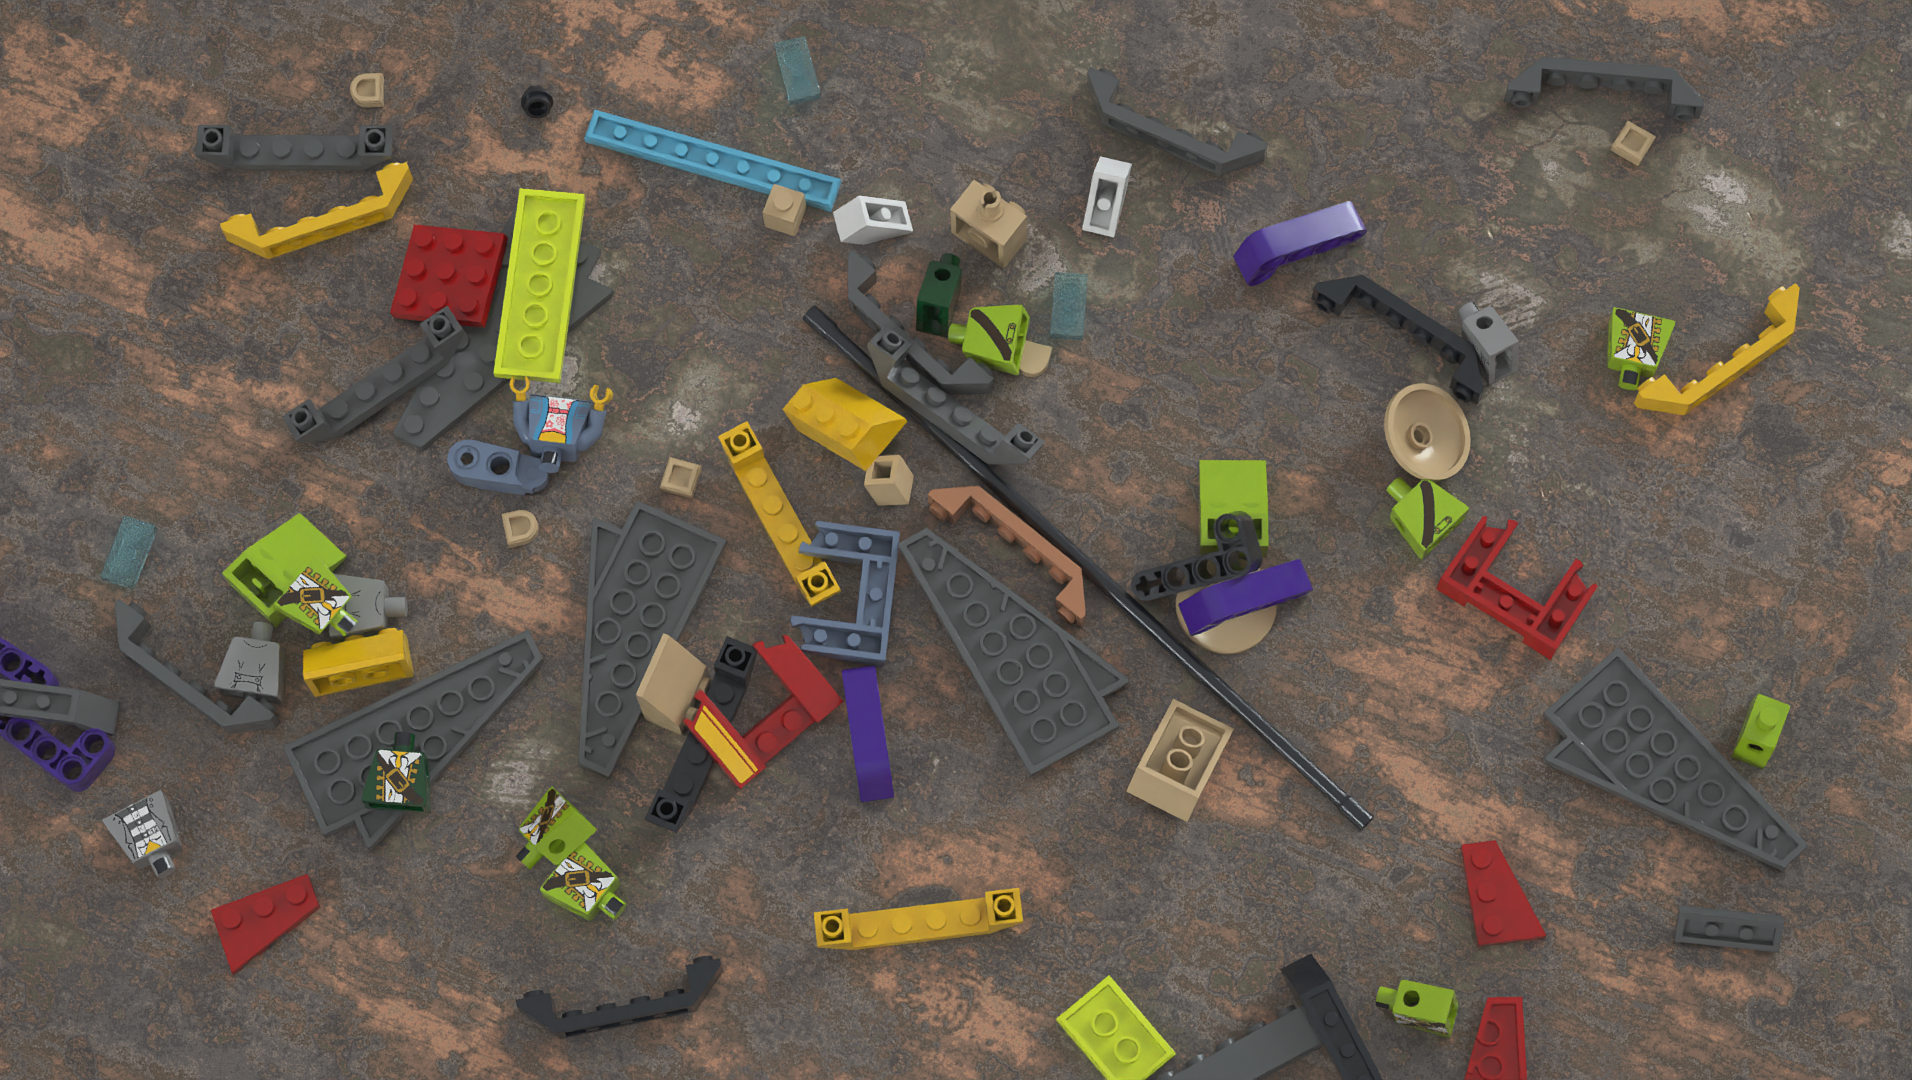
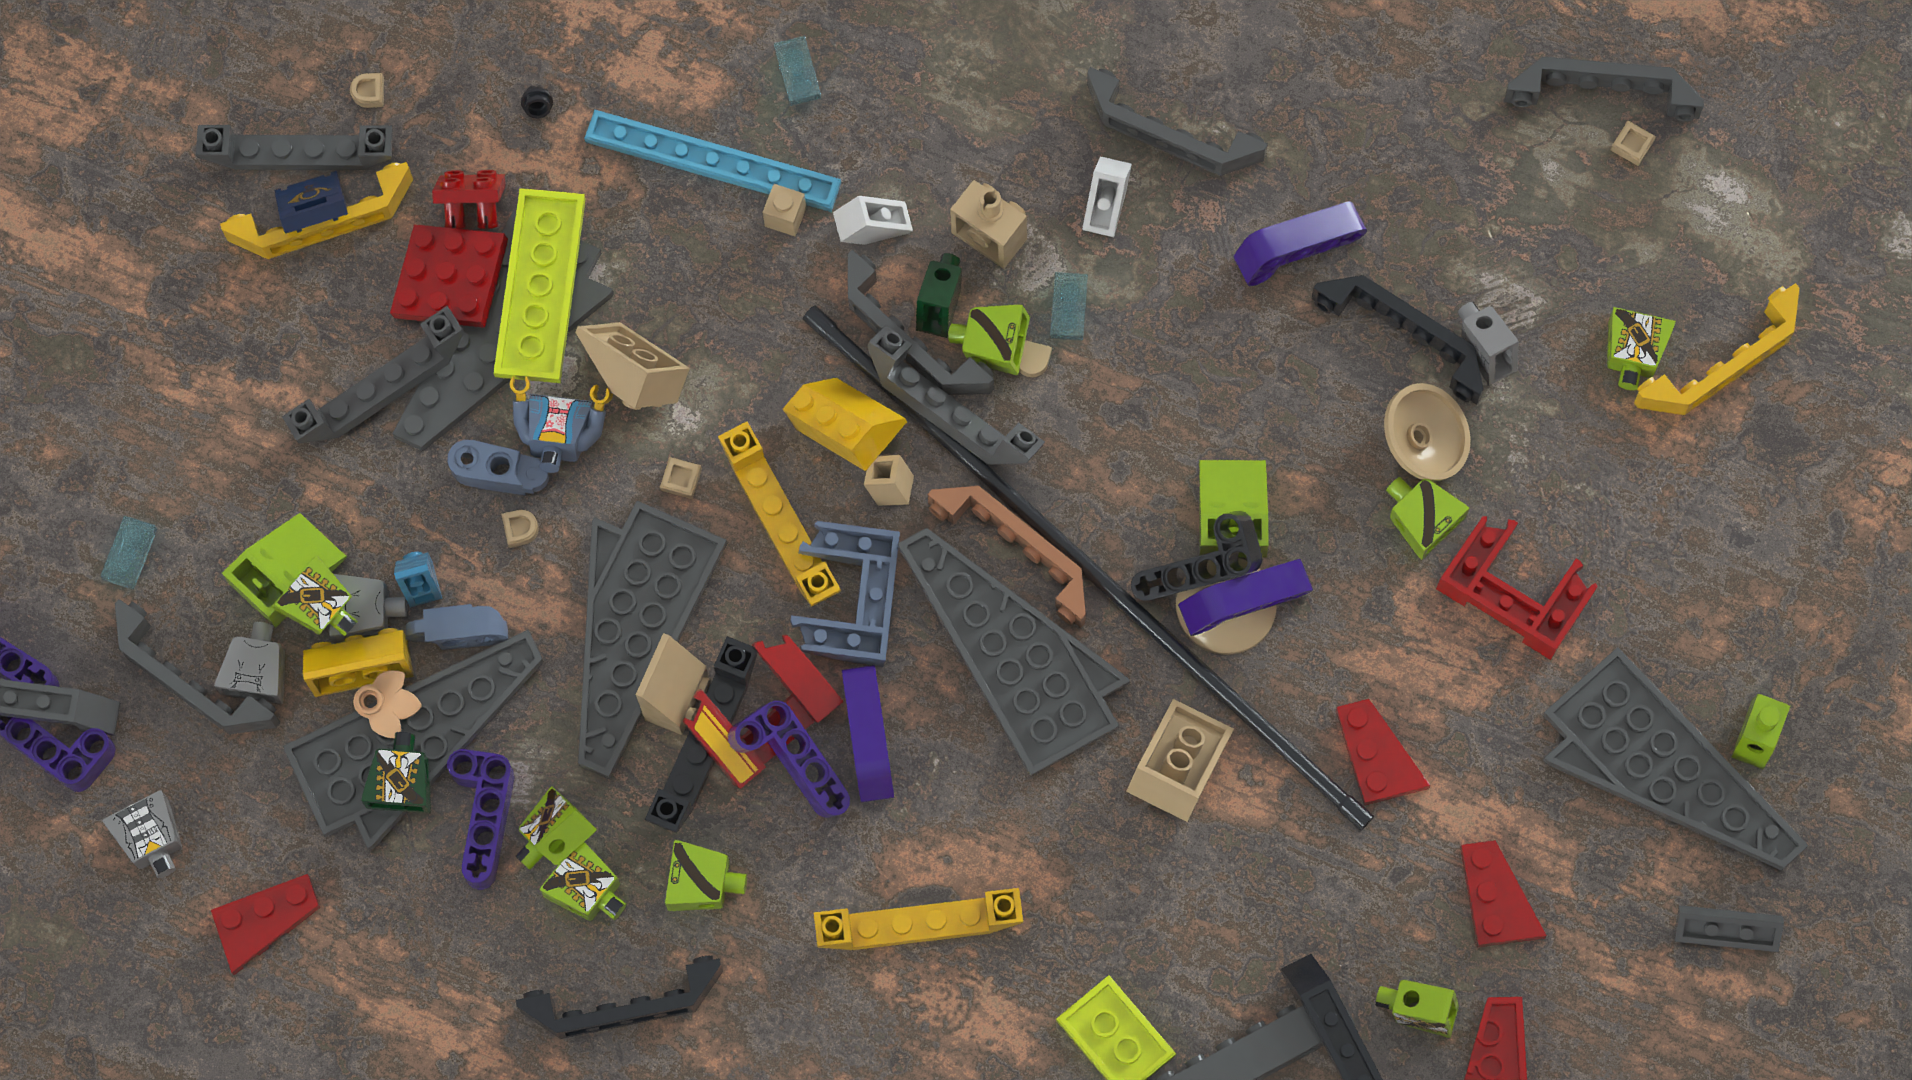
(311, 202): none -> dark blue container
(391, 706): none -> light nougat plate
(417, 578): none -> dark azure slope
(456, 189): none -> red plate
(459, 627): none -> sand blue piece
(481, 820): none -> dark purple beam
(633, 366): none -> tan slope
(700, 878): none -> lime torso
(794, 763): none -> dark purple beam
(1376, 755): none -> red wing

